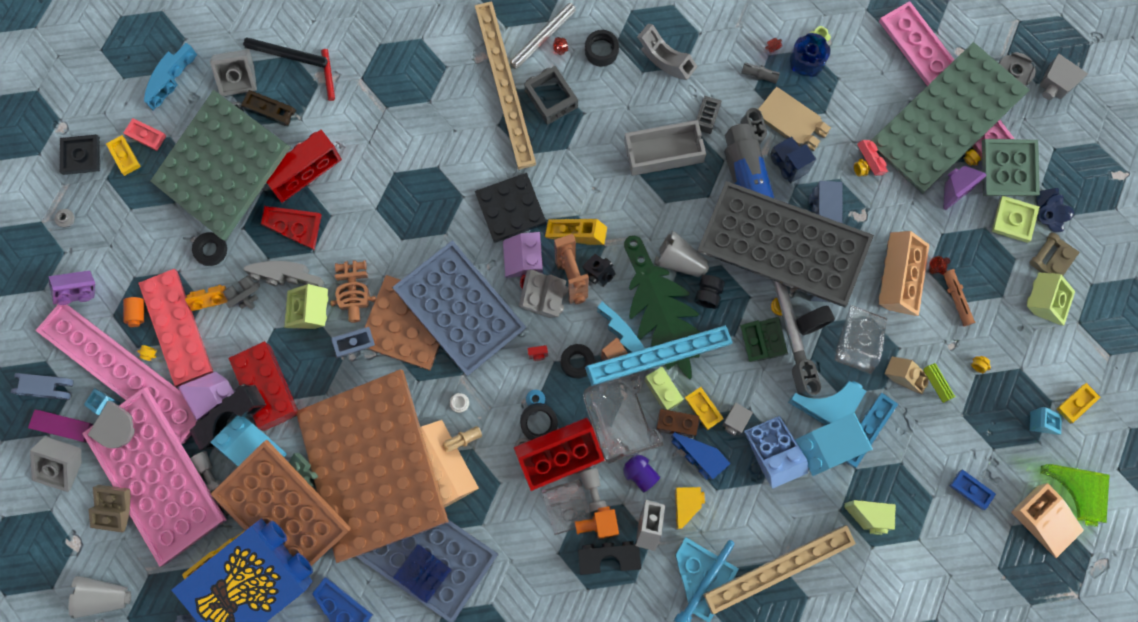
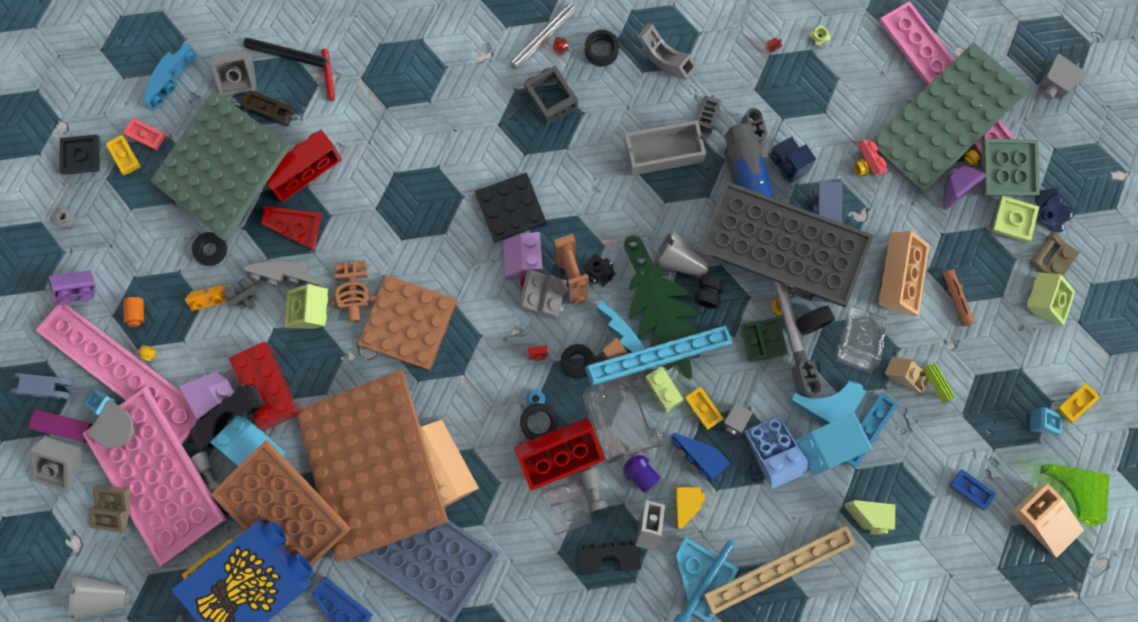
(175, 328): coral plate -> none
(302, 466): sand green plate -> none
(352, 342): sand blue slope -> none
(422, 573): clear blue slope -> none
(459, 308): sand blue plate -> none
(459, 402): white plate -> none
(462, 439): tan axle -> none
(505, 86): tan plate -> none
(584, 230): yellow slope -> none
(603, 522): orange brick -> none
(677, 422): reddish brown brick -> none
(760, 72): dark grey pin -> none
(793, 119): tan tile -> none
(809, 55): clear blue brick -> none
(939, 265): clear red plate -> none
(981, 364): yellow plate -> none
(1022, 63): flat silver plate -> none

